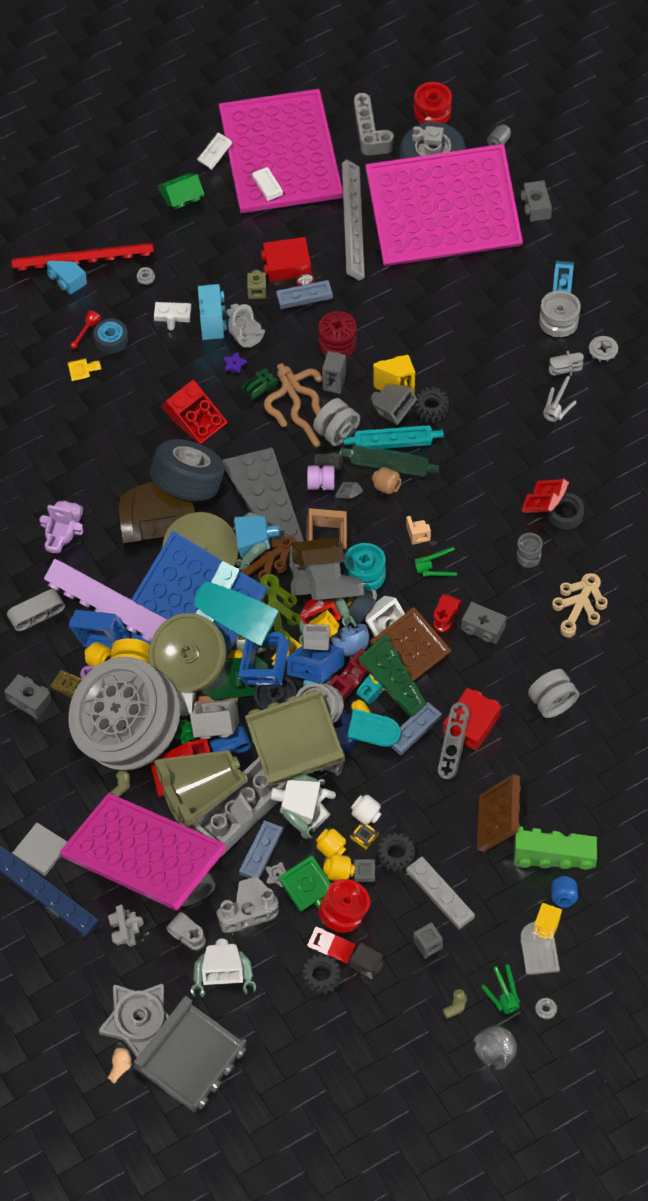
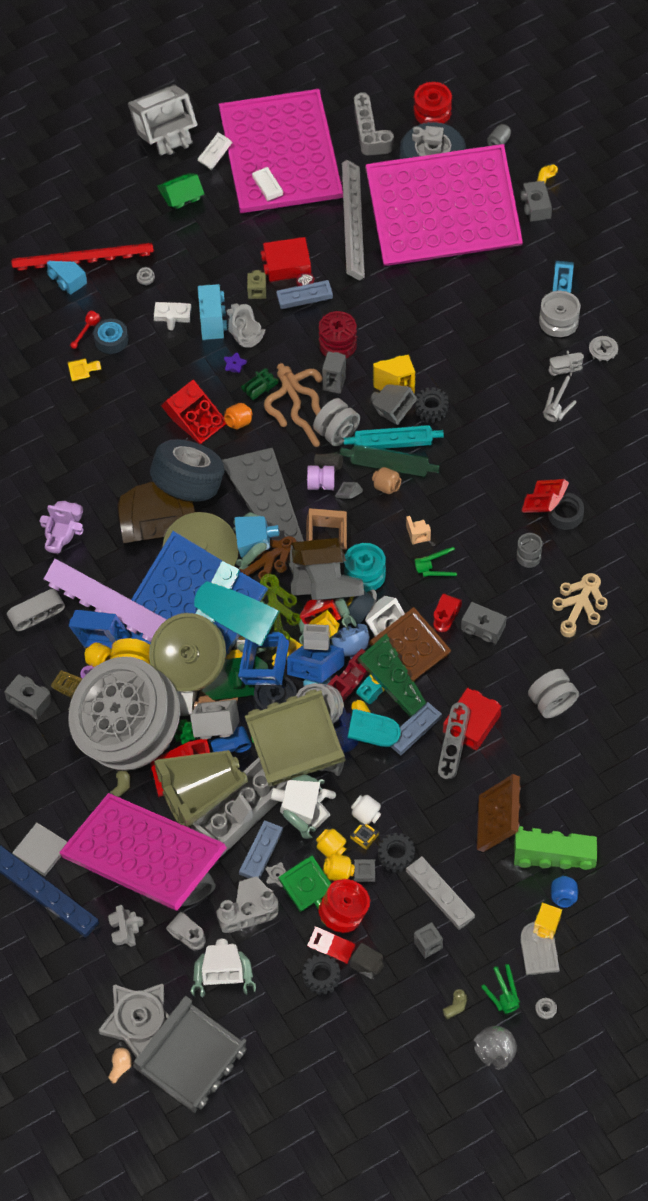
(163, 119): none -> light grey piece
(238, 416): none -> orange head
(547, 172): none -> yellow arm

